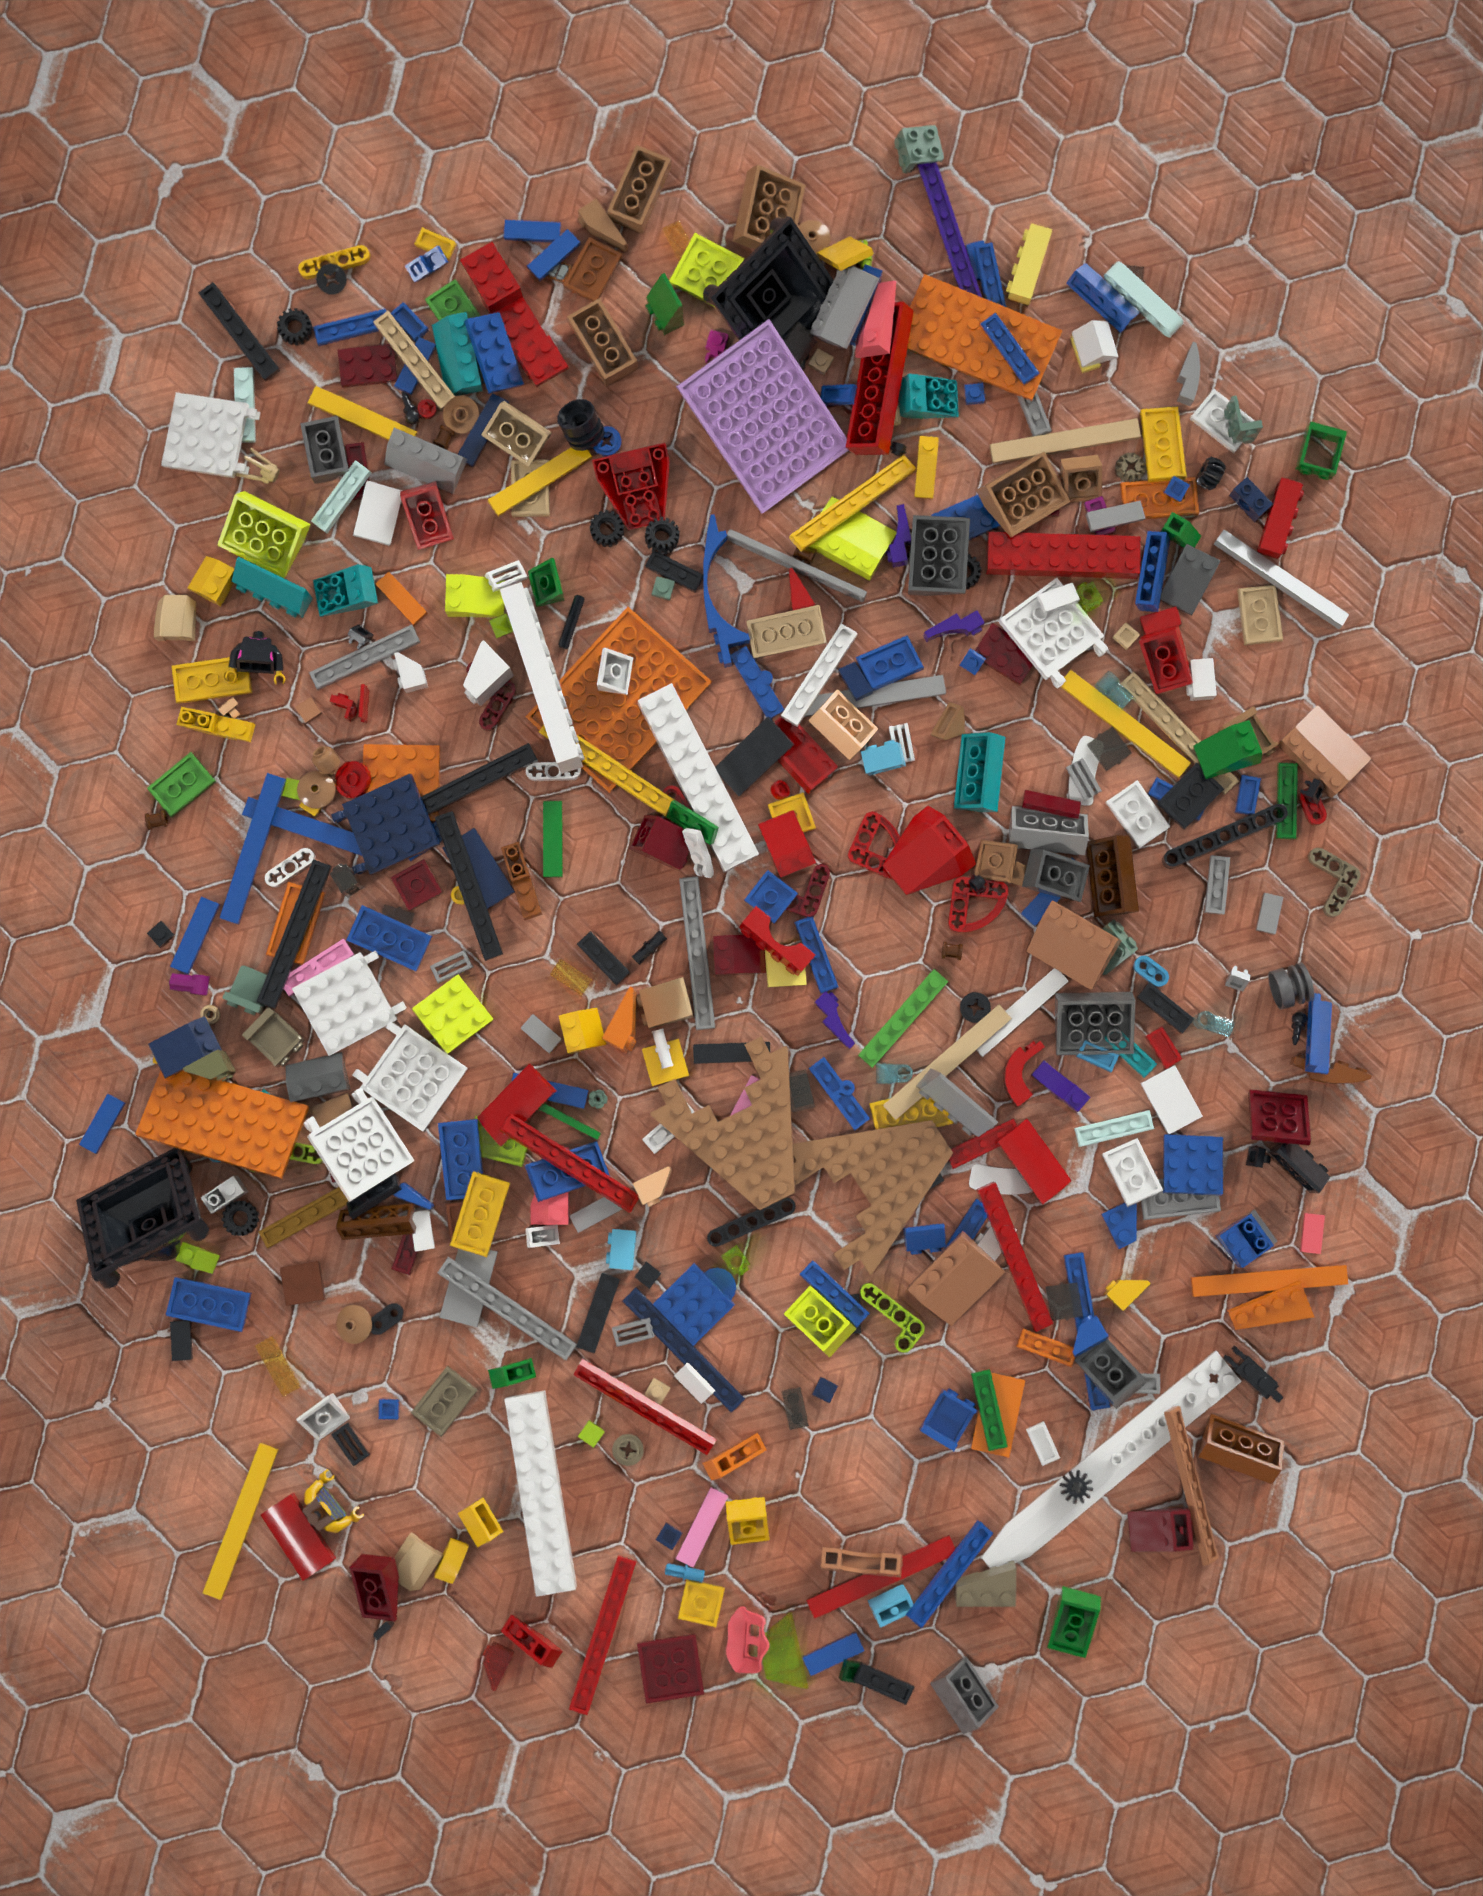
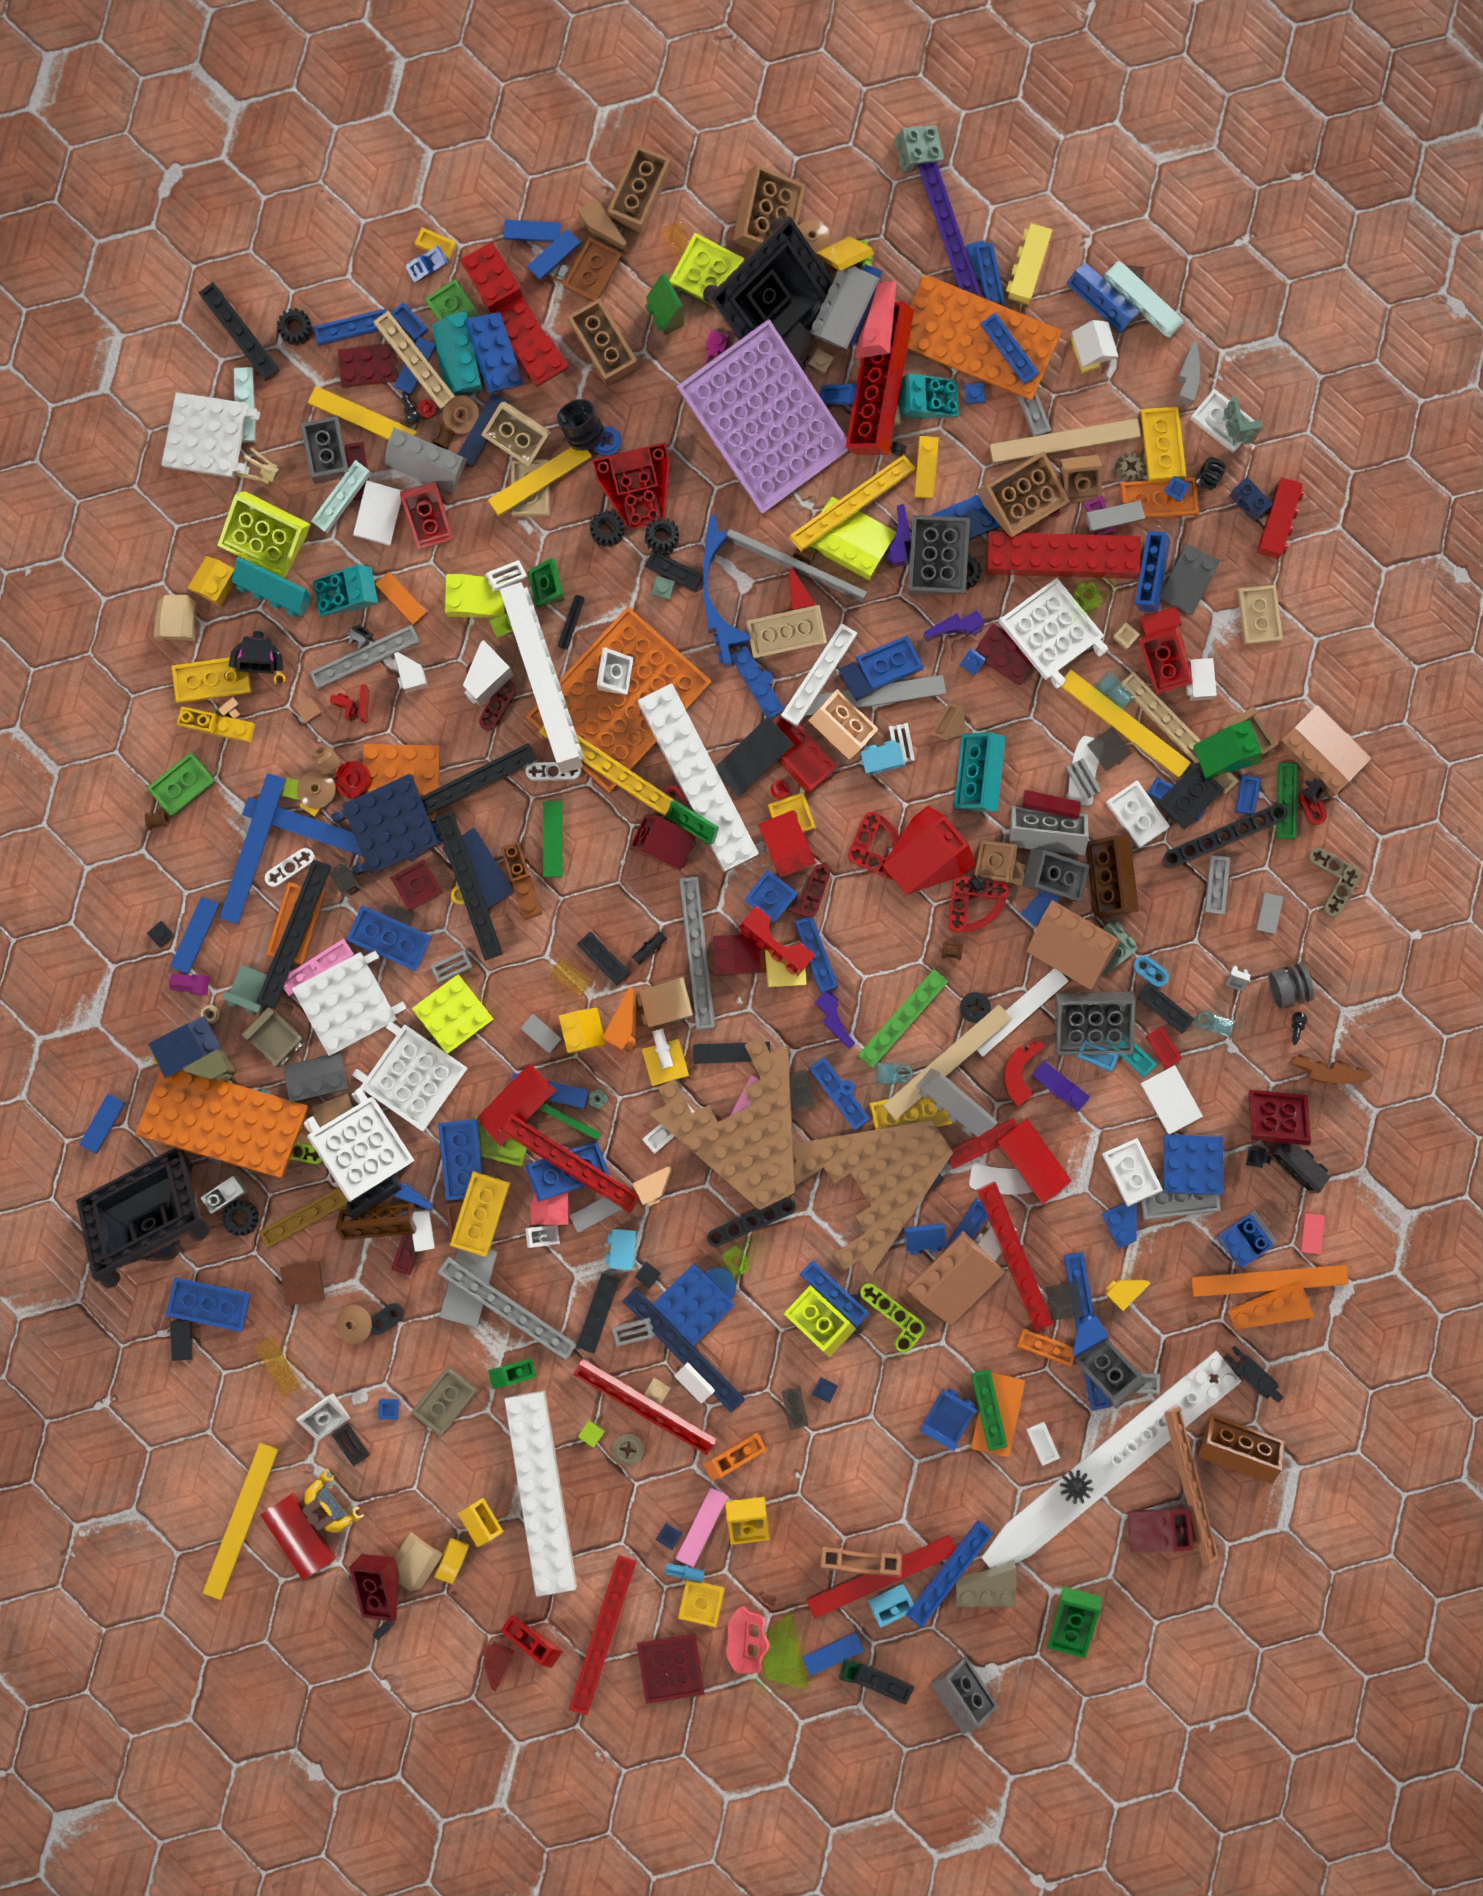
(197, 1258): lime slope -> none
(322, 280): black gear -> none
(333, 258): yellow beam -> none
(699, 852): white hinge -> none
(1058, 598): white tile -> none
(1114, 1128): light aqua tile -> none
(1181, 531): green slope -> none
(1281, 579): tile -> none
(1318, 1036): blue panel -> none
(1326, 433): green window -> none

